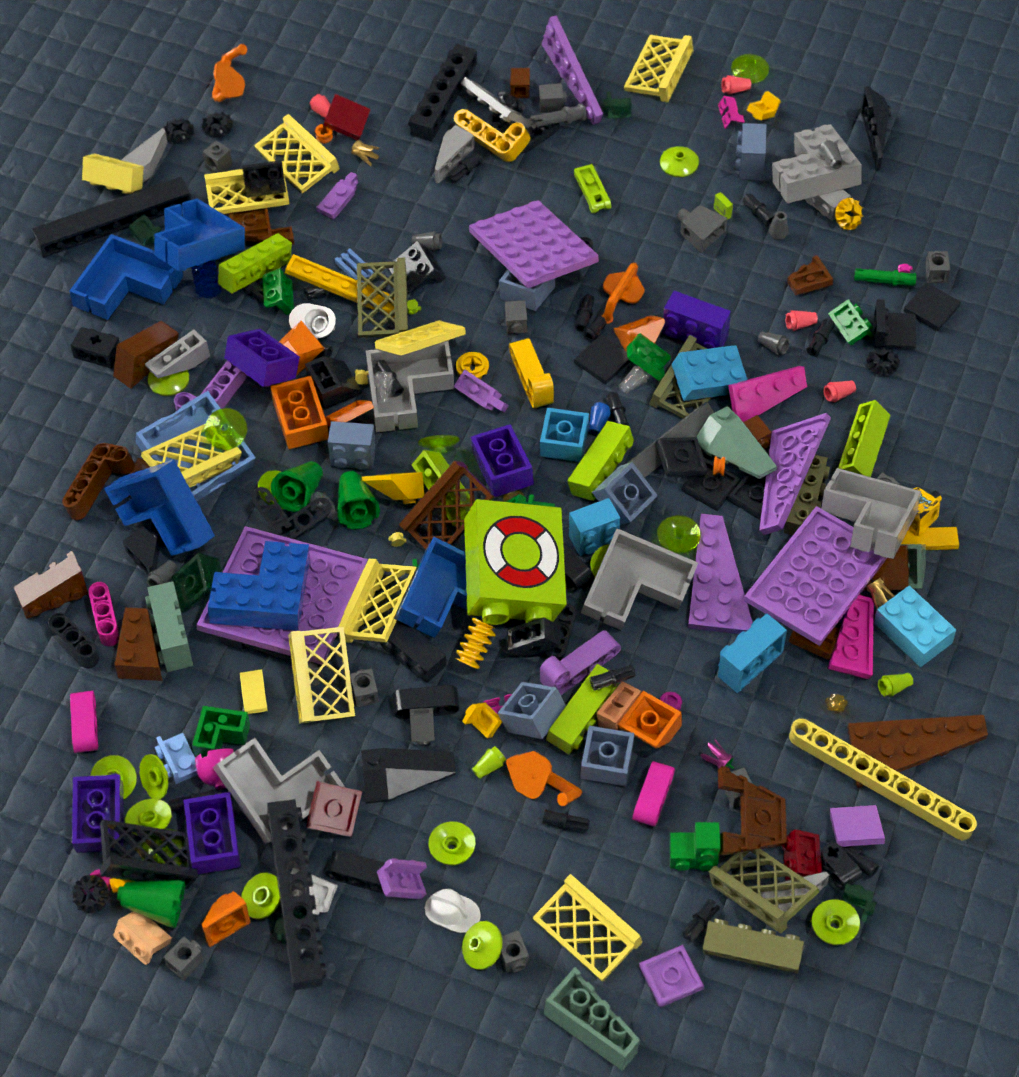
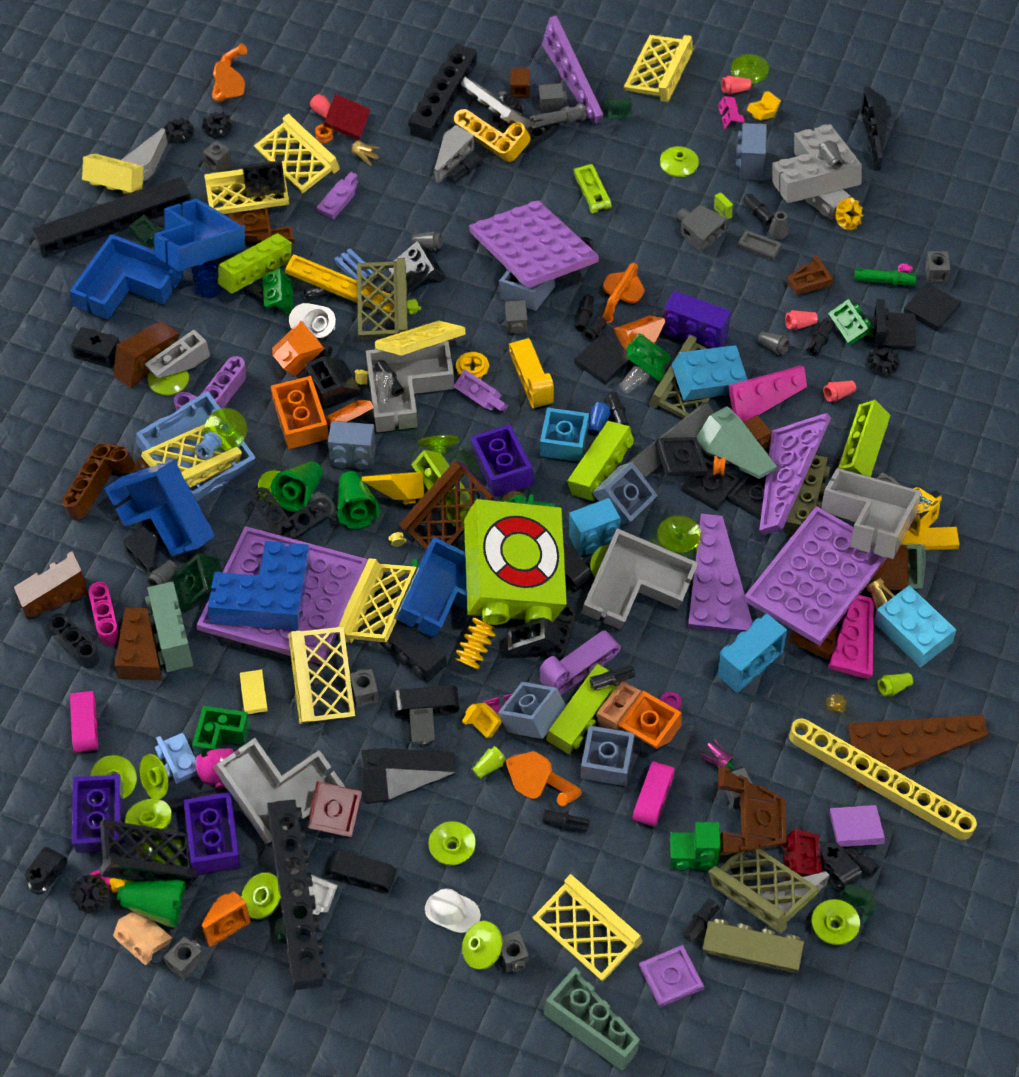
(45, 870): none -> black piece
(208, 445): none -> medium blue bush
(261, 357): dark purple brick -> none
(402, 878): medium lavender bracket -> none
(759, 245): none -> dark grey tile

